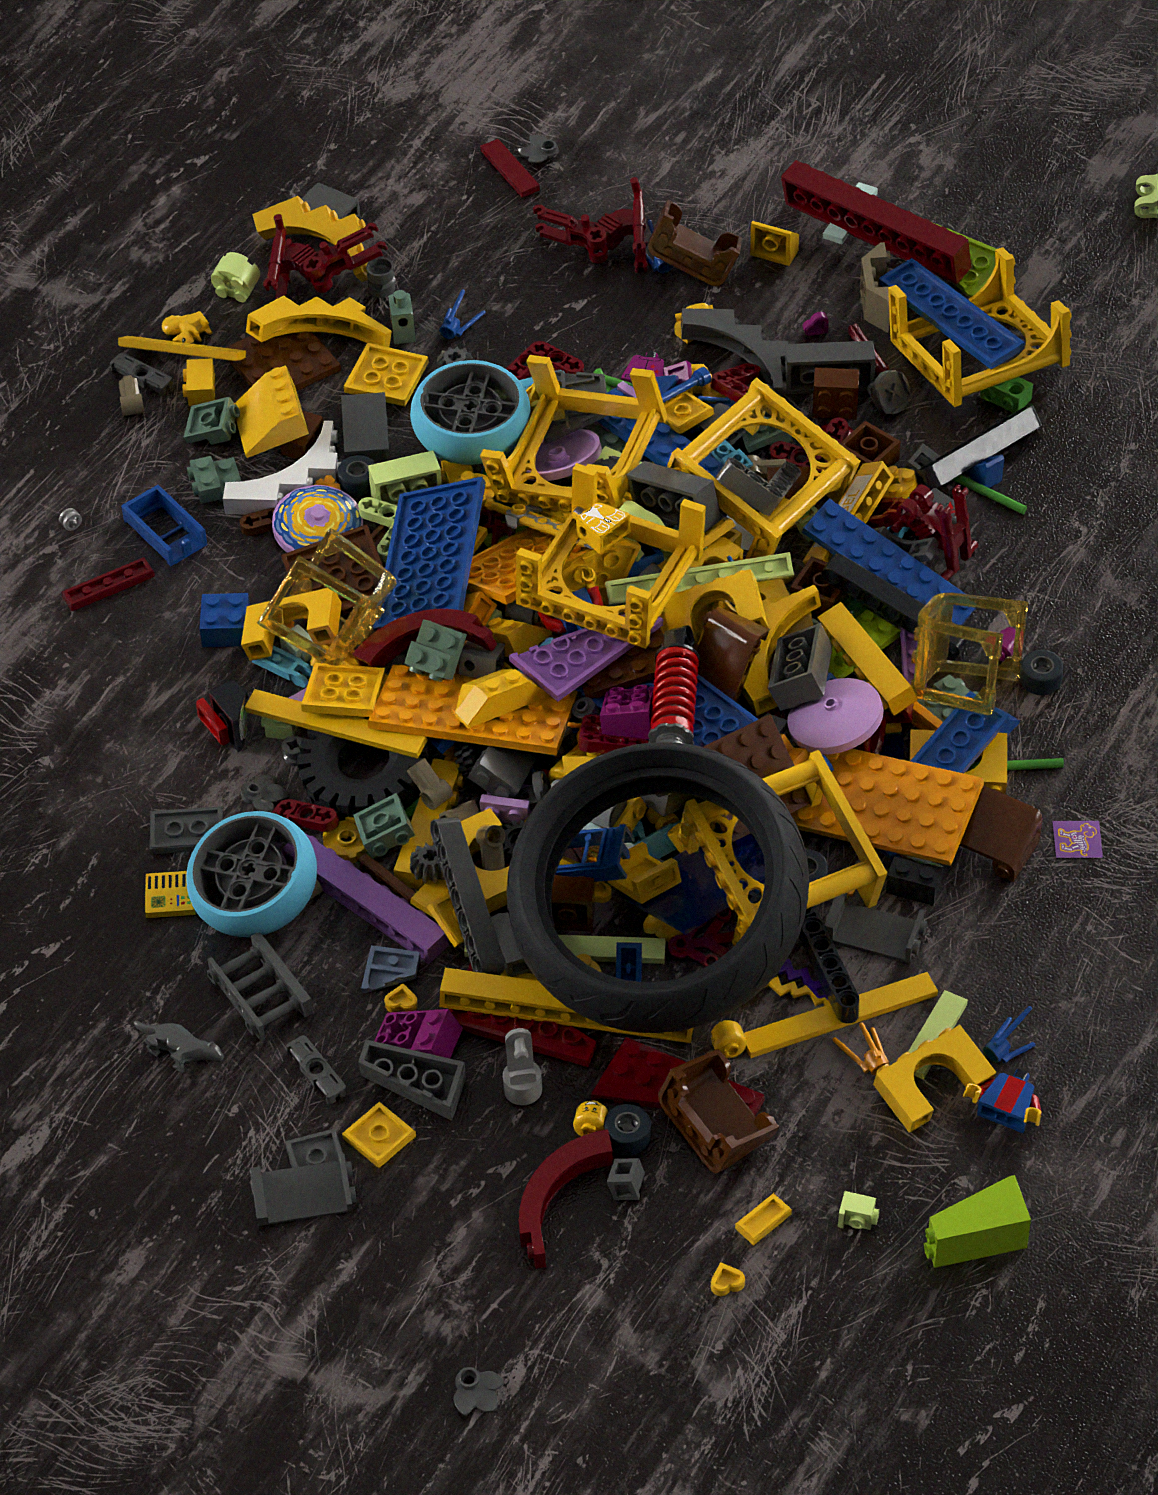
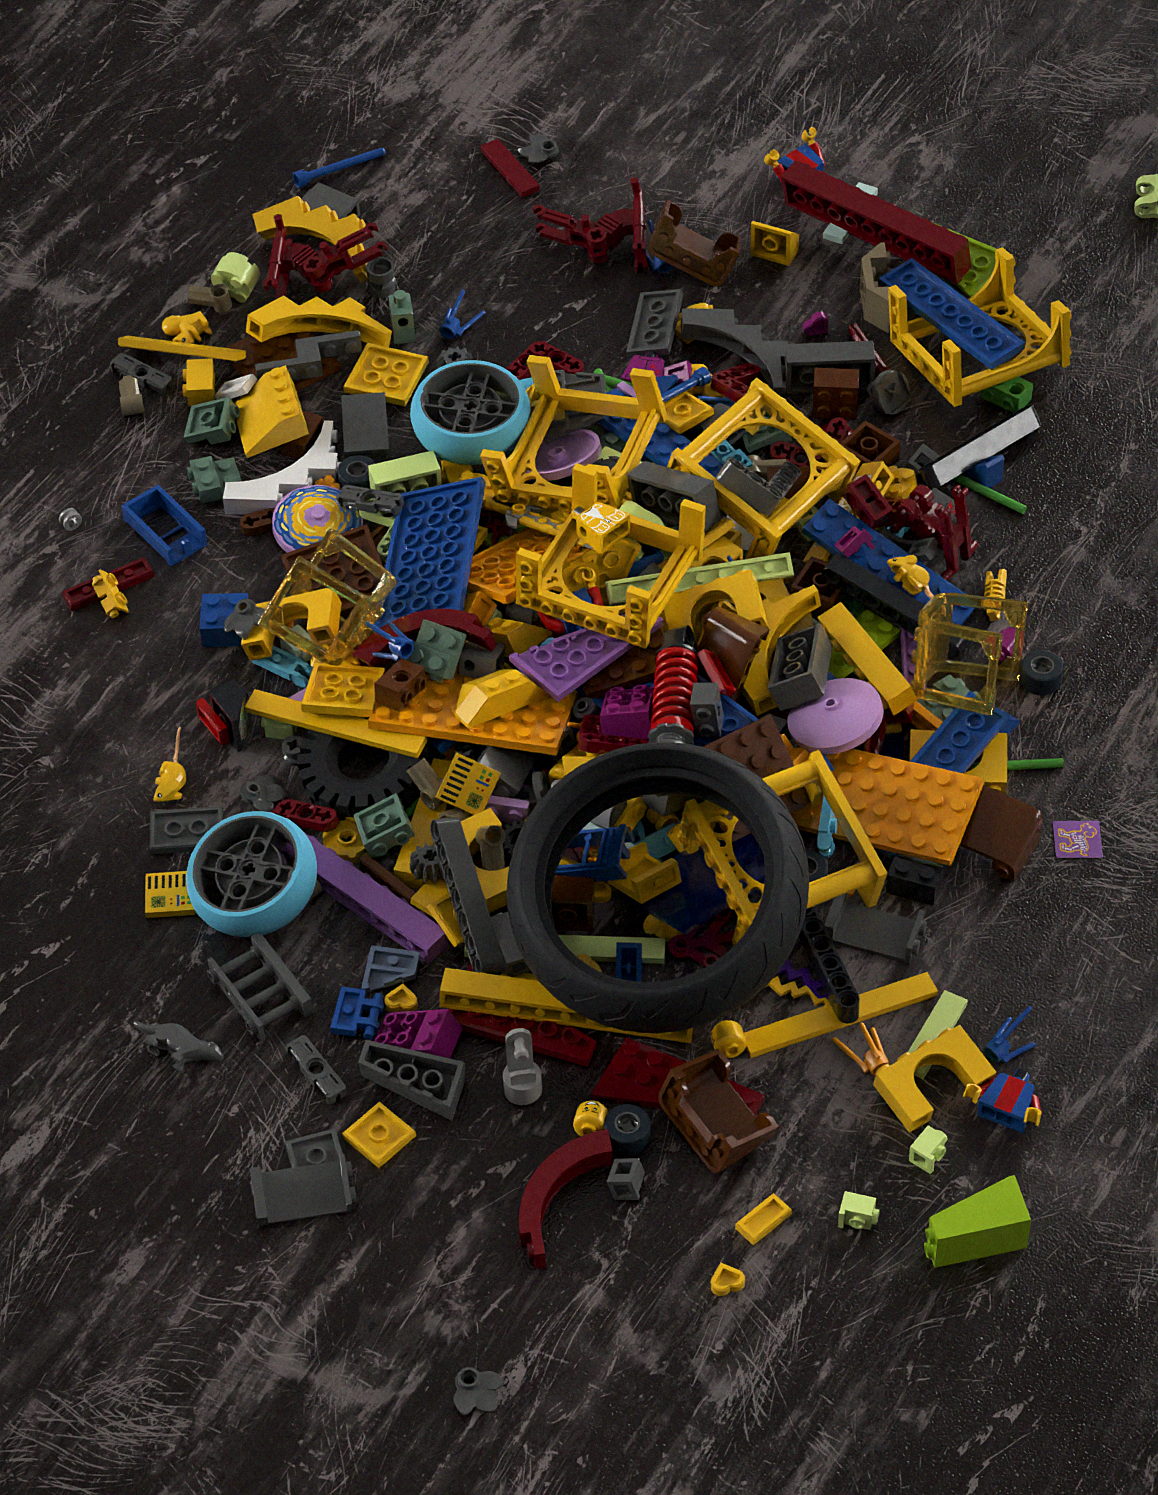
(115, 600): none -> yellow hinge
(172, 778): none -> yellow animal
(216, 296): none -> dark tan piece
(236, 387): none -> white tile
(243, 620): none -> dark grey plate
(302, 177): none -> blue piece
(309, 354): none -> dark grey bracket
(349, 1009): none -> blue plate
(383, 502): none -> dark grey piece
(399, 646): none -> blue plant
(400, 684): none -> reddish brown brick
(468, 784): none -> yellow tile
(655, 322): none -> dark grey plate
(707, 710): none -> dark grey brick
(716, 672): none -> red tile
(806, 154): none -> torso
(827, 826): none -> medium azure hinge
(851, 541): none -> magenta bracket
(867, 502): none -> dark red brick
(913, 576): none -> yellow animal
(928, 1149): none -> yellowish green brick
(996, 589): none -> yellow hinge

